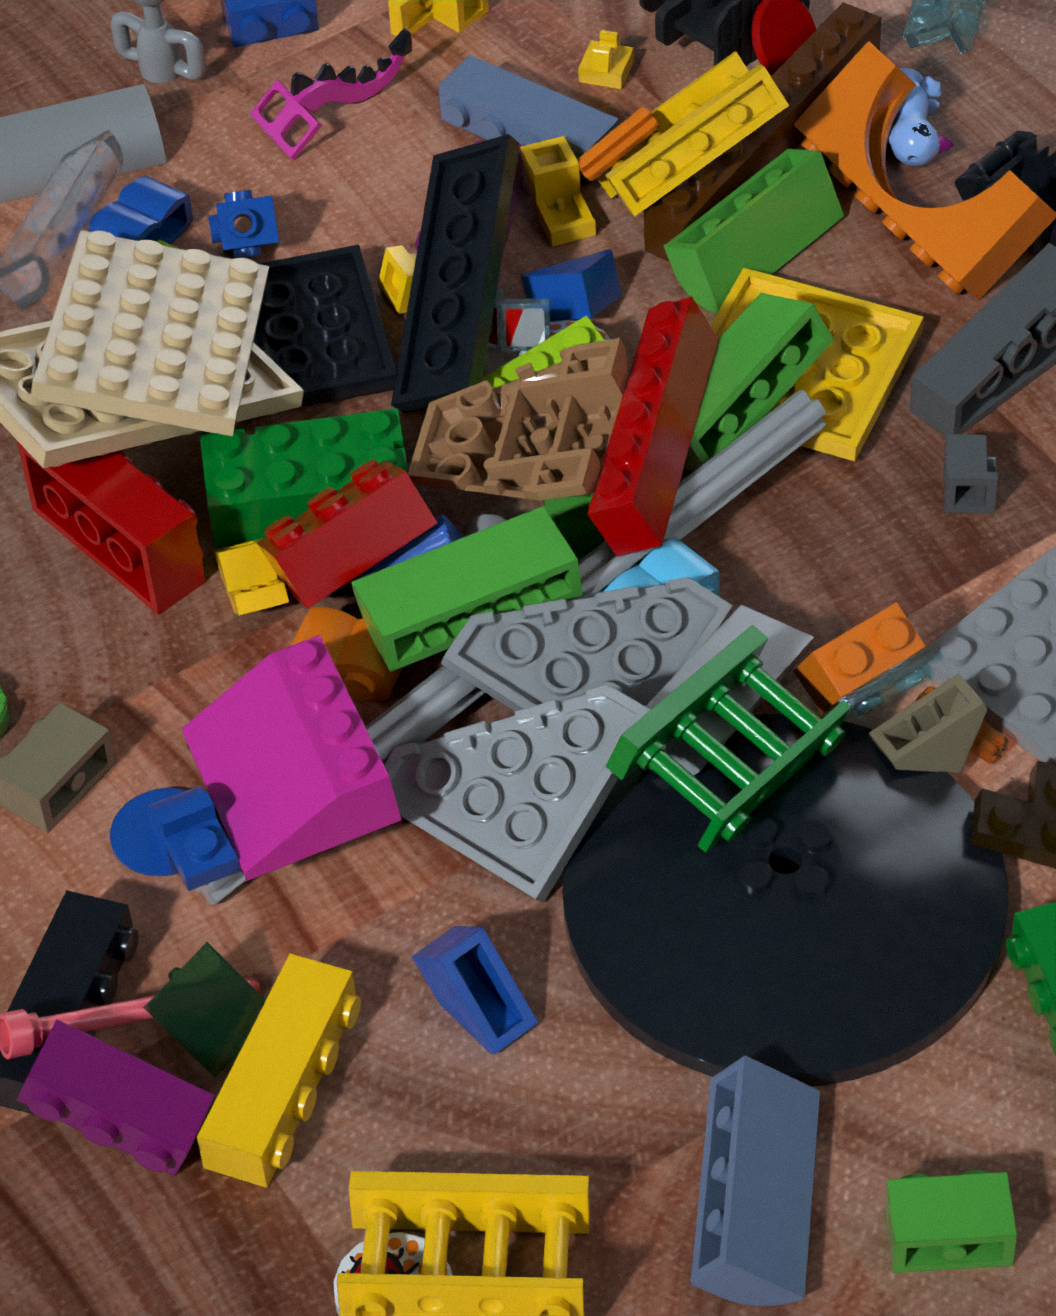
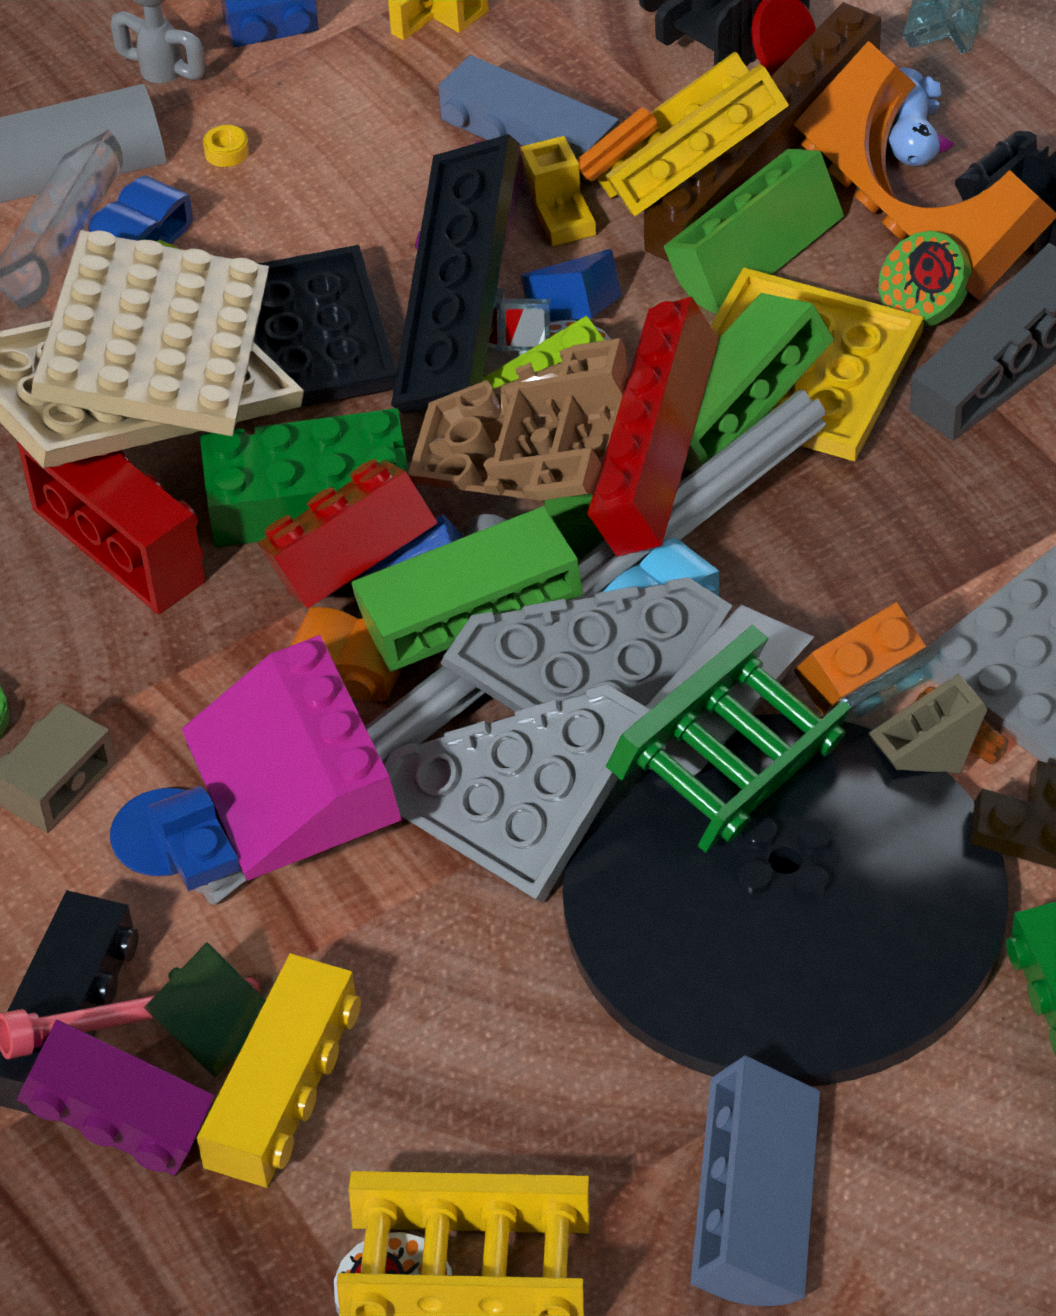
(226, 145): none -> yellow tile
(249, 578): yellow slope -> none
(257, 210): blue brick -> none
(327, 87): dark pink piece -> none
(397, 276): yellow tile -> none
(475, 986): blue slope -> none
(606, 61): yellow tile -> none
(925, 276): none -> tile
(950, 1221): bright green brick -> none
(969, 475): dark grey brick -> none

